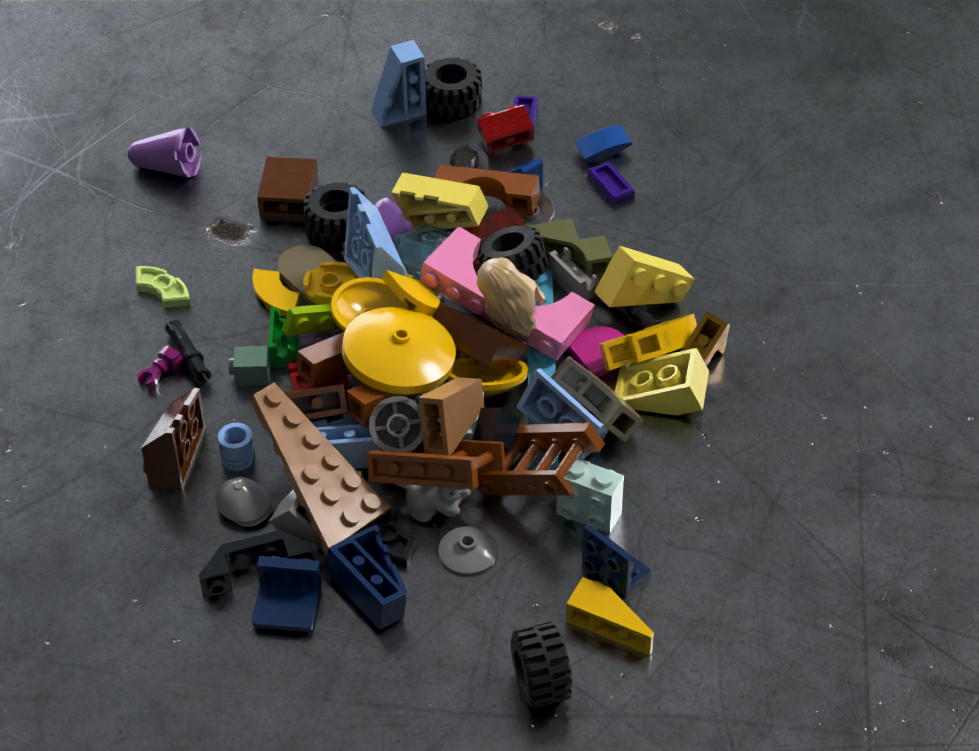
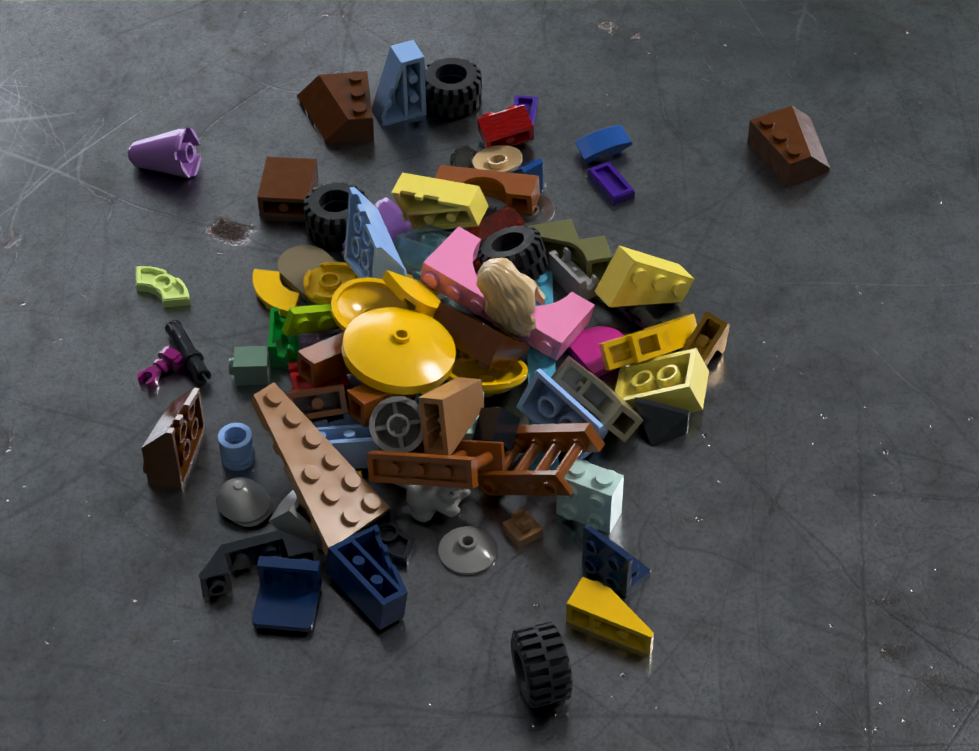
(340, 107): none -> reddish brown wedge
(498, 158): none -> tan dish
(522, 528): none -> medium nougat tile
(661, 421): none -> black slope
(788, 145): none -> reddish brown wedge

